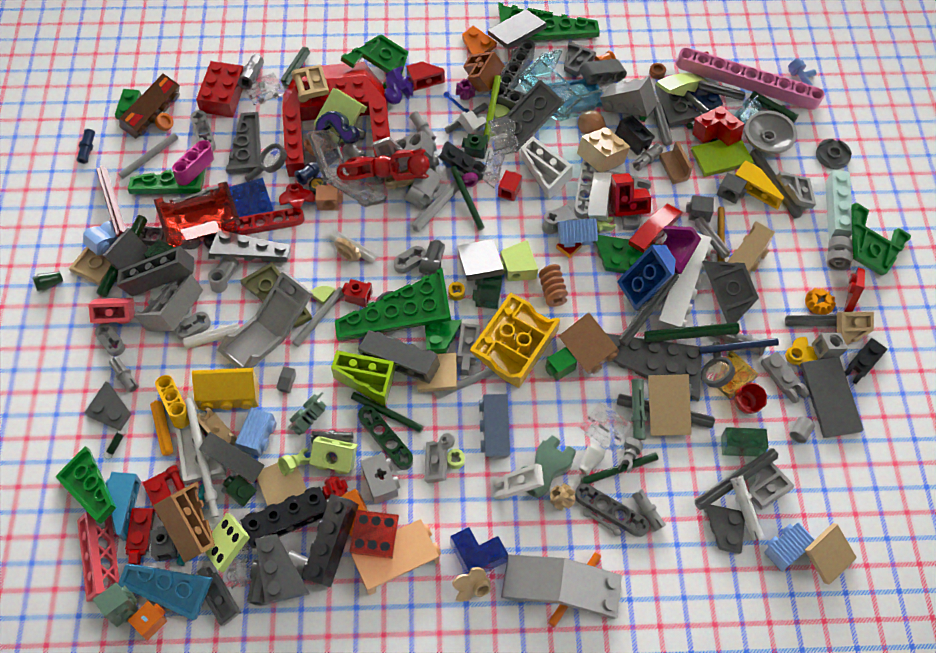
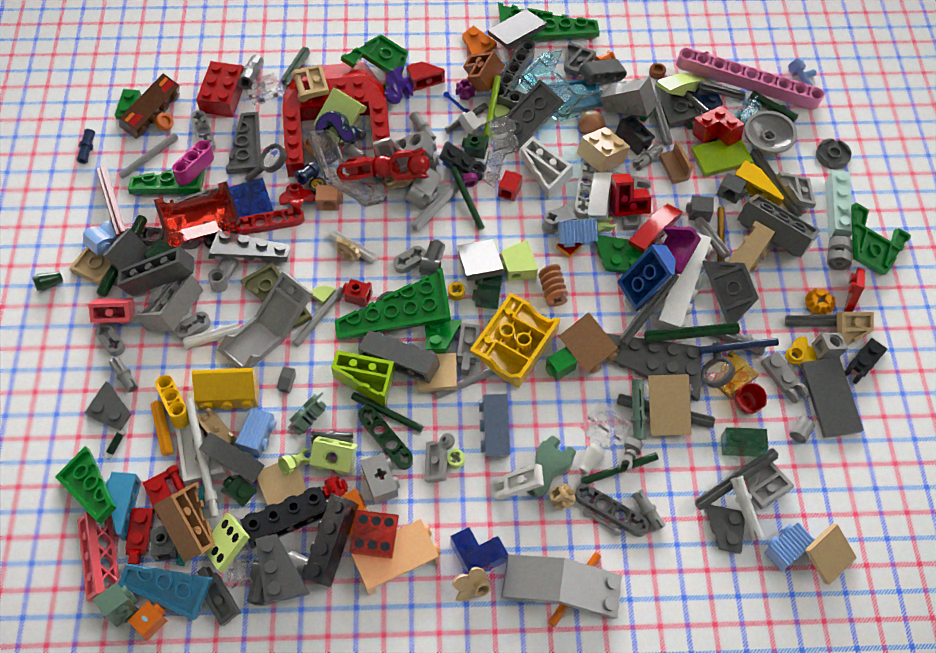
(789, 230): none -> dark grey piece

